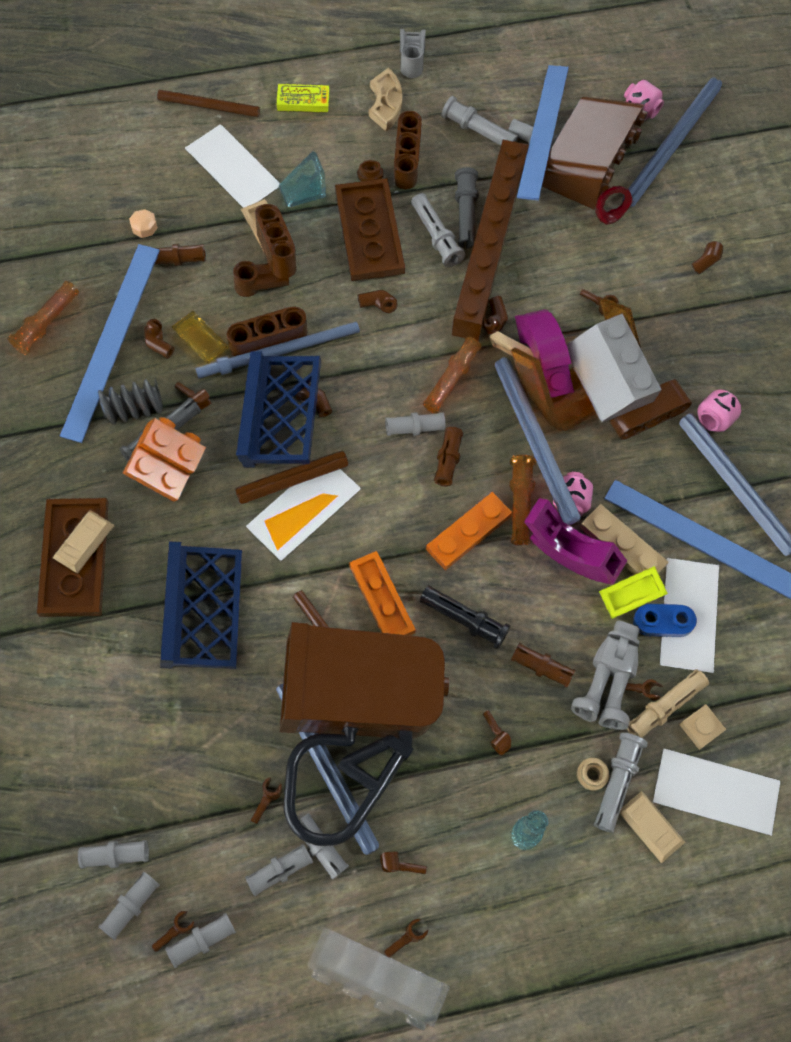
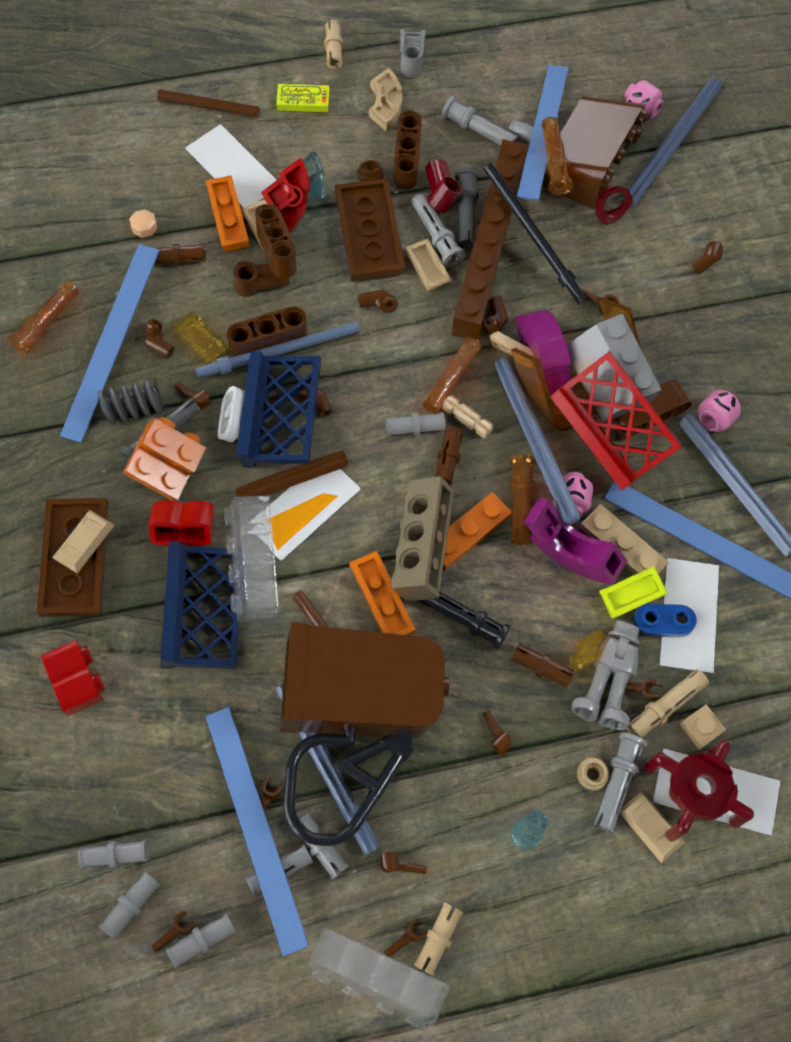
(72, 677): none -> red brick
(179, 522): none -> red brick
(227, 213): none -> orange plate
(231, 414): none -> white plate
(252, 559): none -> clear brick
(257, 833): none -> medium blue piece
(290, 193): none -> red brick
(333, 44): none -> tan pin
(423, 539): none -> dark tan brick
(428, 264): none -> tan tile
(438, 939): none -> tan pin
(443, 187): none -> dark red piece
(467, 416): none -> tan axle
(557, 164): none -> clear orange pin
(566, 277): none -> black bar
(587, 650): none -> clear yellow piece
(594, 435): none -> red fence
(690, 800): none -> dark red plate

